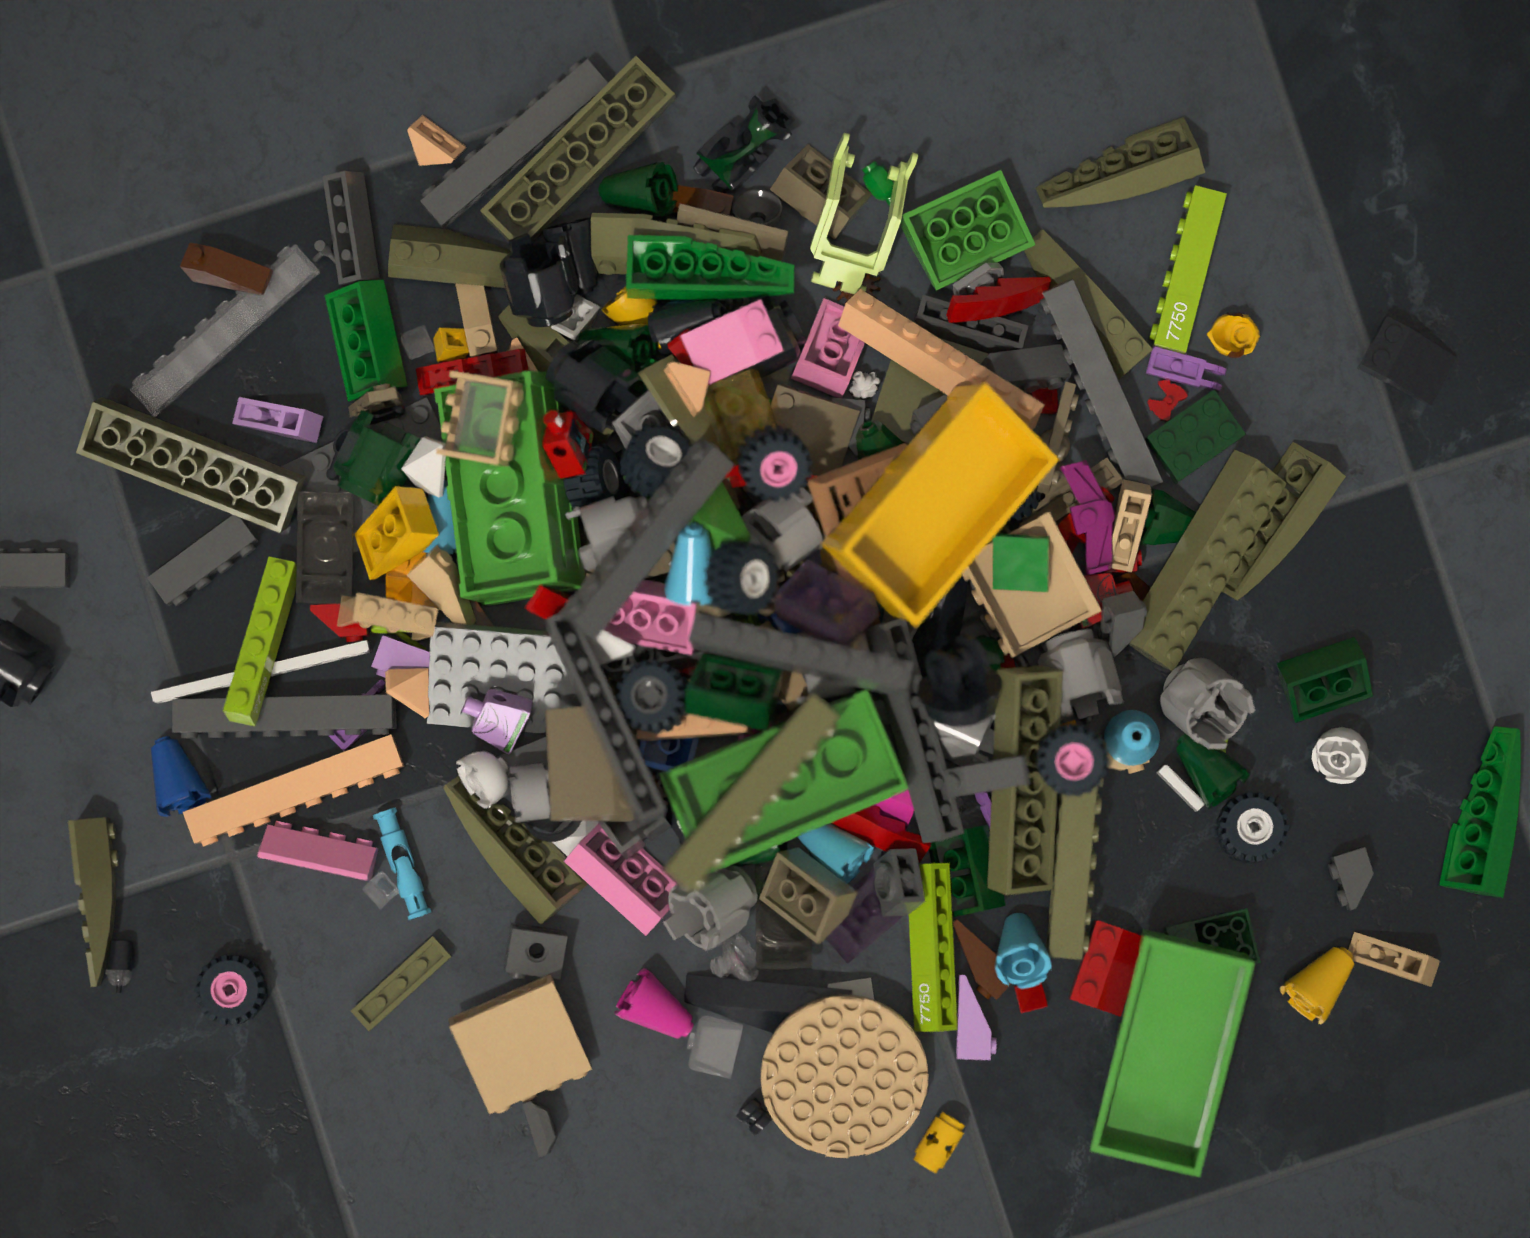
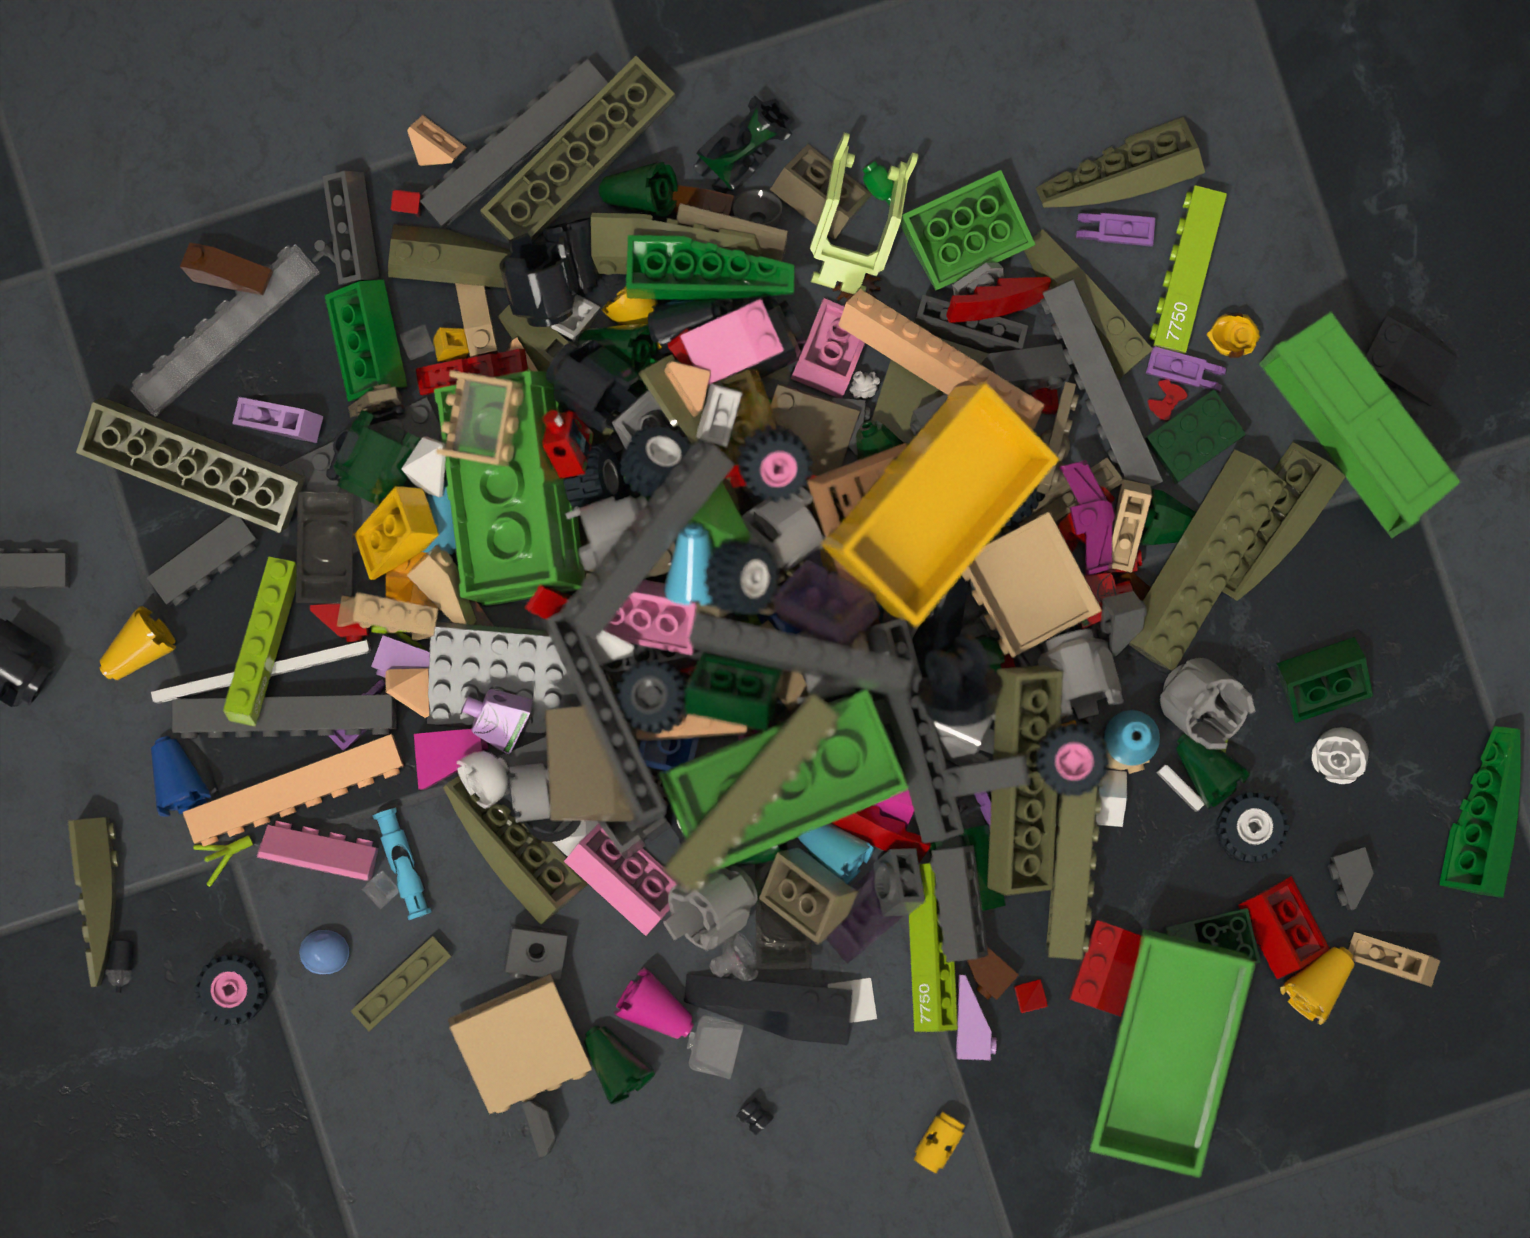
(136, 645): none -> yellow cone
(227, 850): none -> lime plant
(324, 952): none -> medium blue hat
(406, 202): none -> red slope
(440, 751): none -> dark pink slope
(616, 1064): none -> dark green cone
(718, 415): none -> white slope
(844, 1076): tan tile -> none
(959, 903): none -> dark grey brick
(1021, 562): green tile -> none
(1021, 953): medium azure cone -> none
(1113, 799): none -> white slope
(1119, 229): none -> medium lavender hinge
(1285, 928): none -> red slope
(1359, 424): none -> bright green piece

